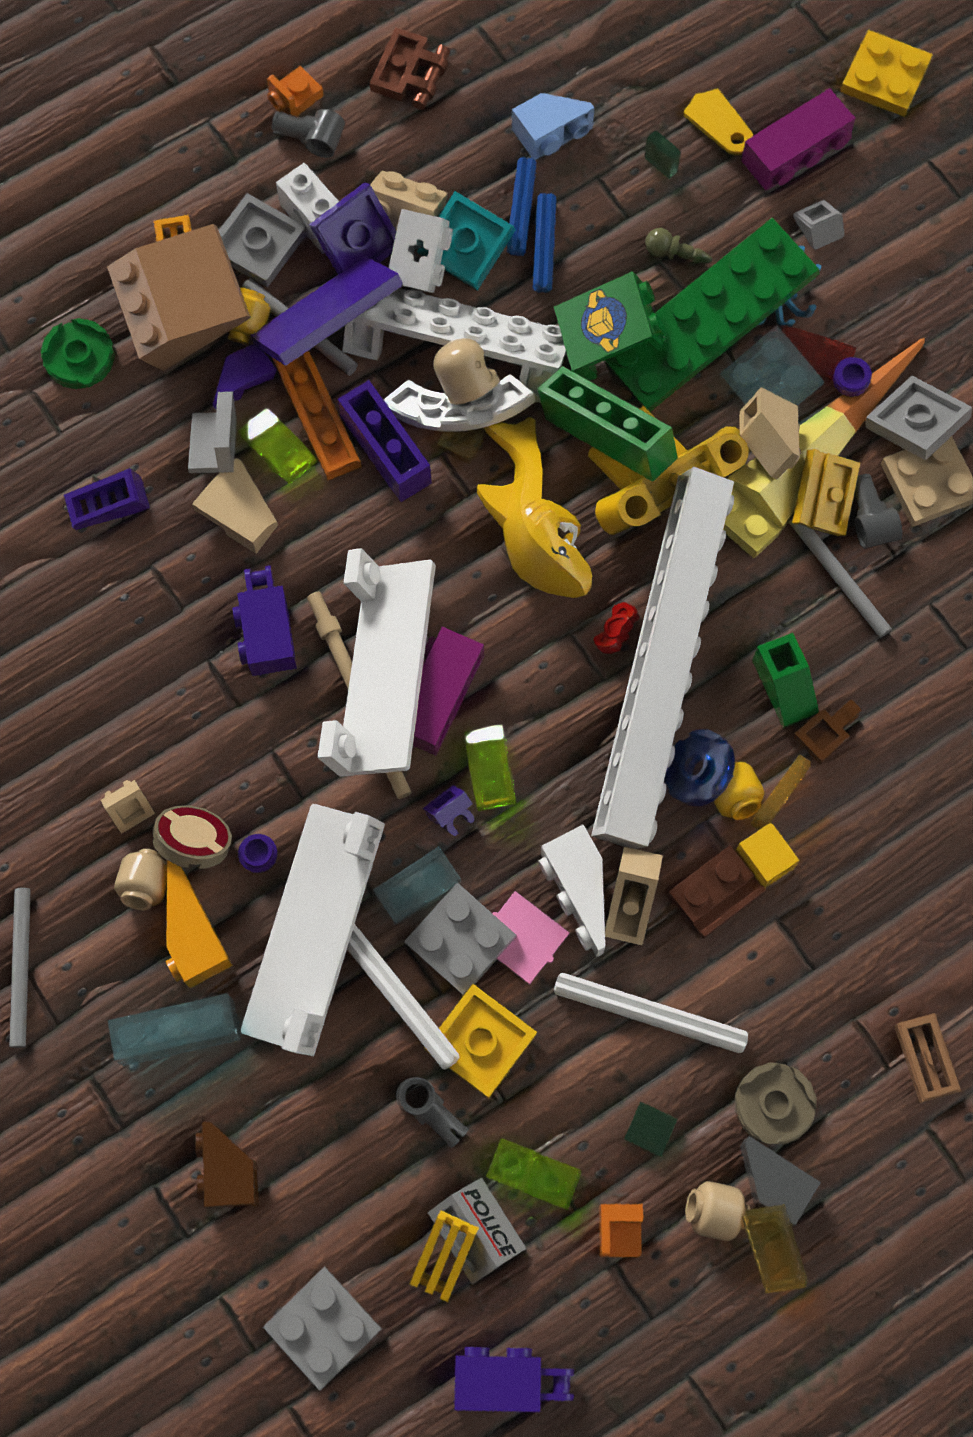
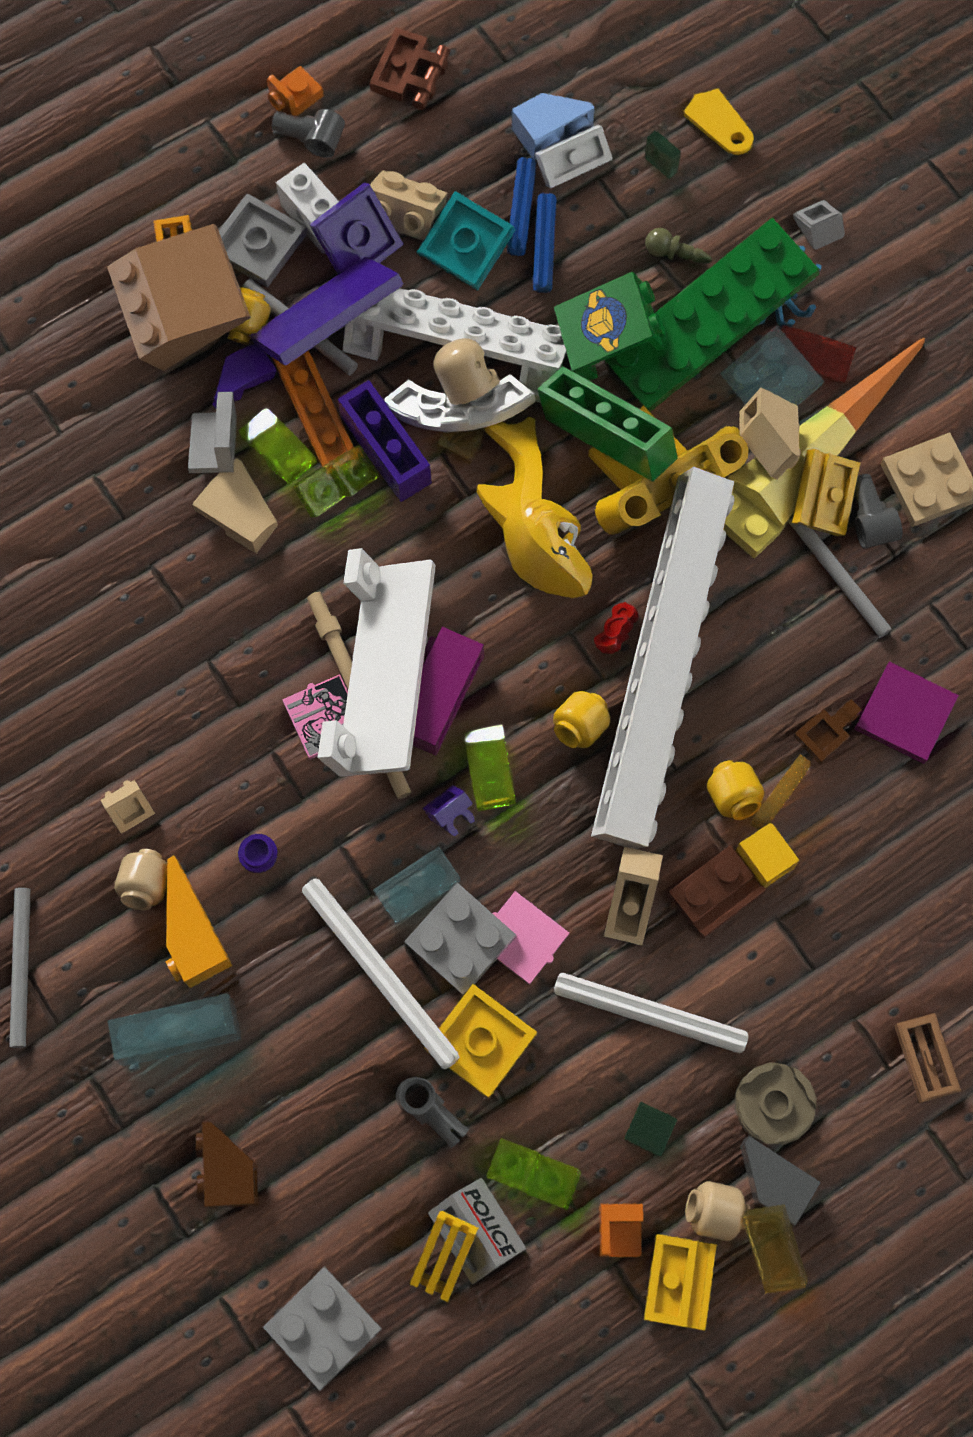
(77, 353): green tile -> none
(124, 507): dark purple slope -> none
(191, 836): tile -> none
(265, 625): dark purple brick -> none
(312, 929): white bracket -> none
(313, 707): none -> piece
(335, 481): none -> clear neon green slope
(414, 232): white brick -> none
(505, 1381): dark purple brick -> none
(573, 156): none -> white plate
(579, 875): white slope -> none
(581, 719): none -> yellow head
(680, 1282): none -> yellow plate
(714, 775): clear blue tile -> none
(786, 679): green slope -> none
(798, 140): magenta brick -> none
(852, 376): dark purple tile -> none
(886, 73): yellow plate -> none
(906, 712): none -> magenta tile
(918, 417): light grey plate -> none

